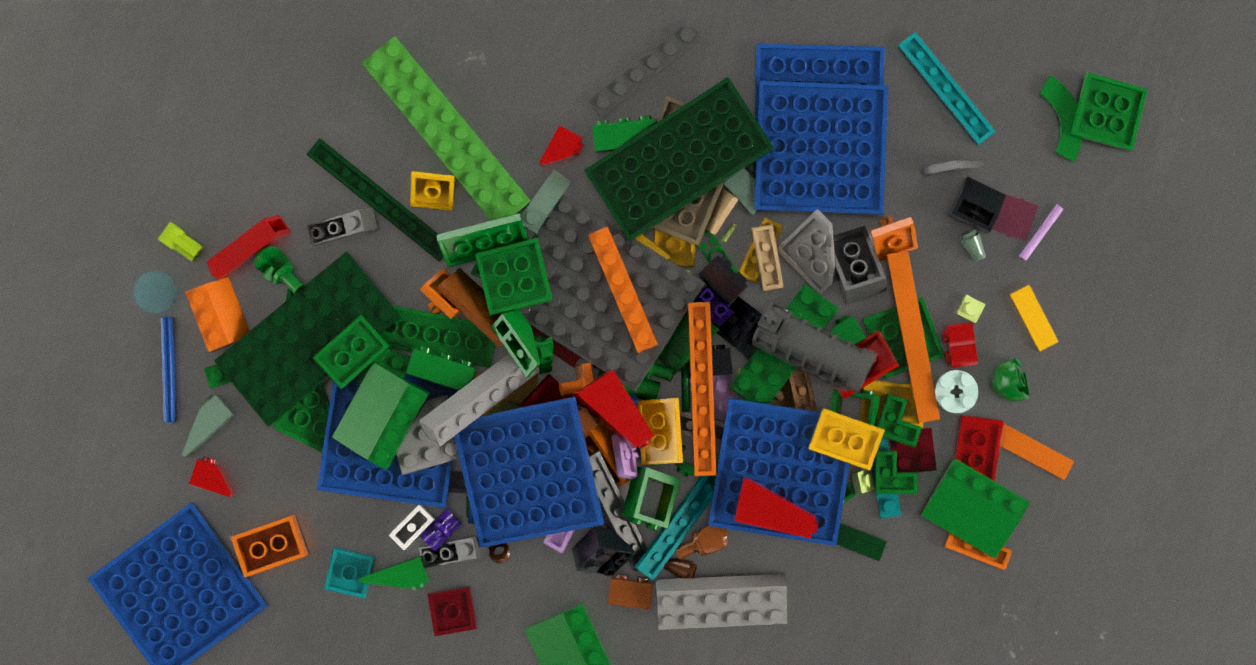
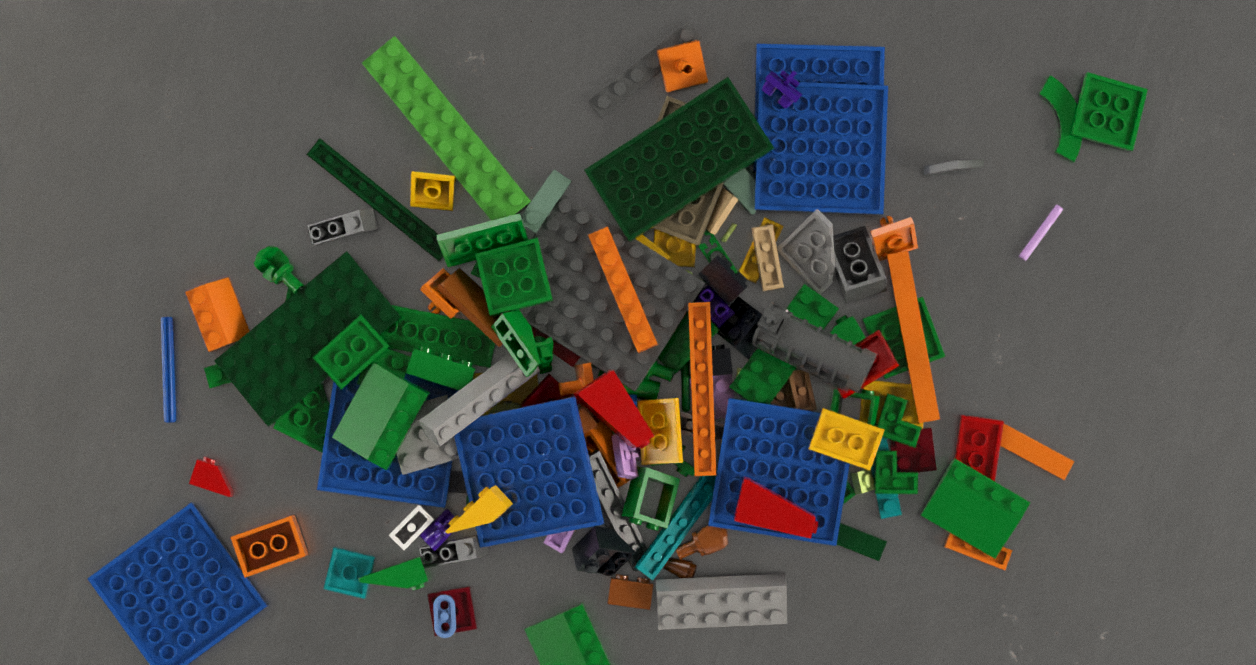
(155, 292): clear light blue tile -> none
(177, 239): lime piece -> none
(208, 420): sand green slope -> none
(247, 246): red slope -> none
(444, 616): none -> medium blue plate
(485, 510): none -> yellow slope
(502, 558): reddish brown piece -> none
(562, 147): red slope -> none
(613, 135): green slope -> none
(682, 66): none -> orange tile
(775, 82): none -> dark purple hips
(946, 88): teal plate -> none
(960, 345): red brick -> none
(962, 381): light aqua brick -> none
(970, 309): yellowish green plate -> none
(973, 244): sand green cone -> none
(977, 205): black slope -> none
(1011, 381): green cylinder -> none
(1015, 217): clear pink piece -> none
(1033, 318): yellow tile -> none

